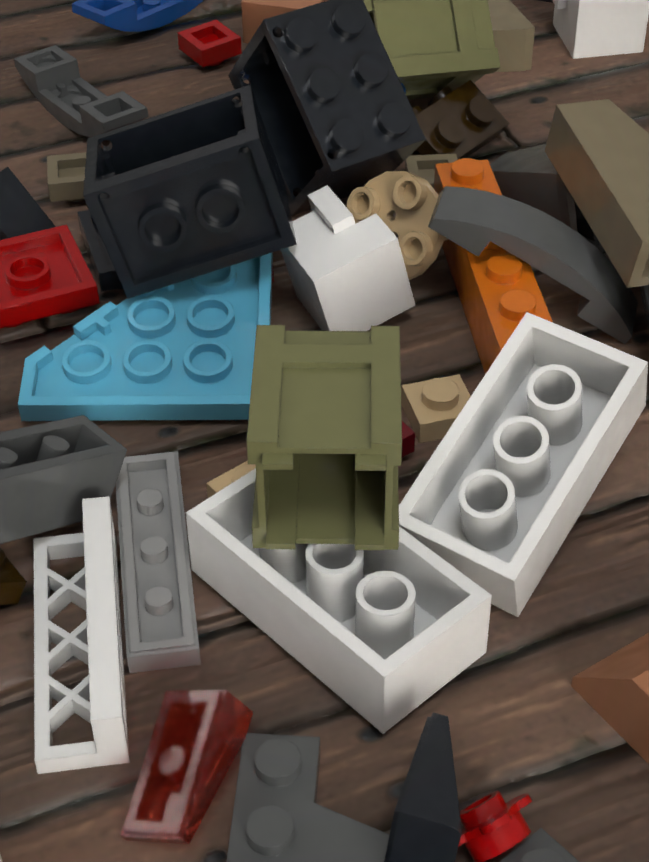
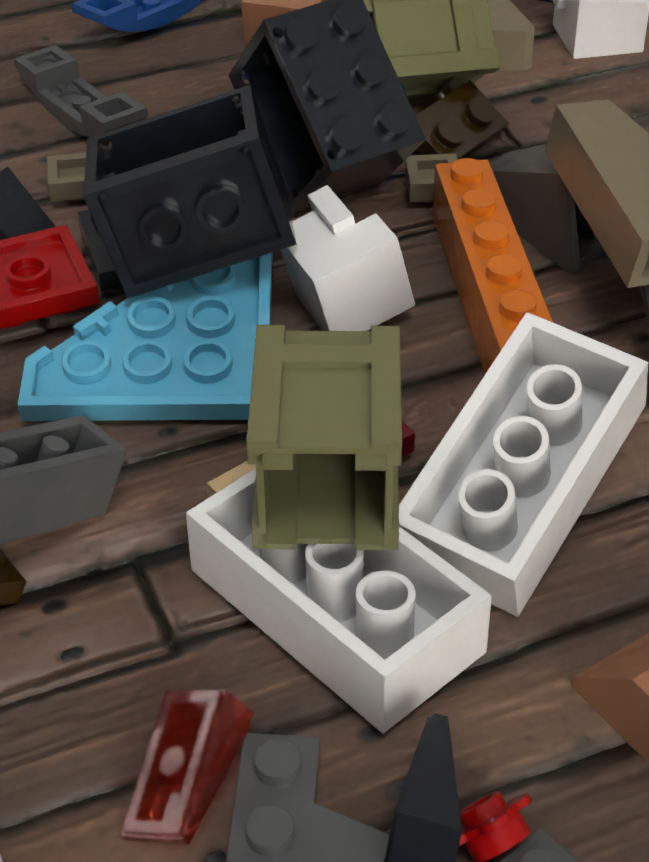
(103, 653): white fence -> none
(155, 565): light grey tile -> none
(209, 43): red plate -> none
(414, 203): tan plate -> none
(433, 405): tan plate -> none
(547, 244): dark grey slope -> none

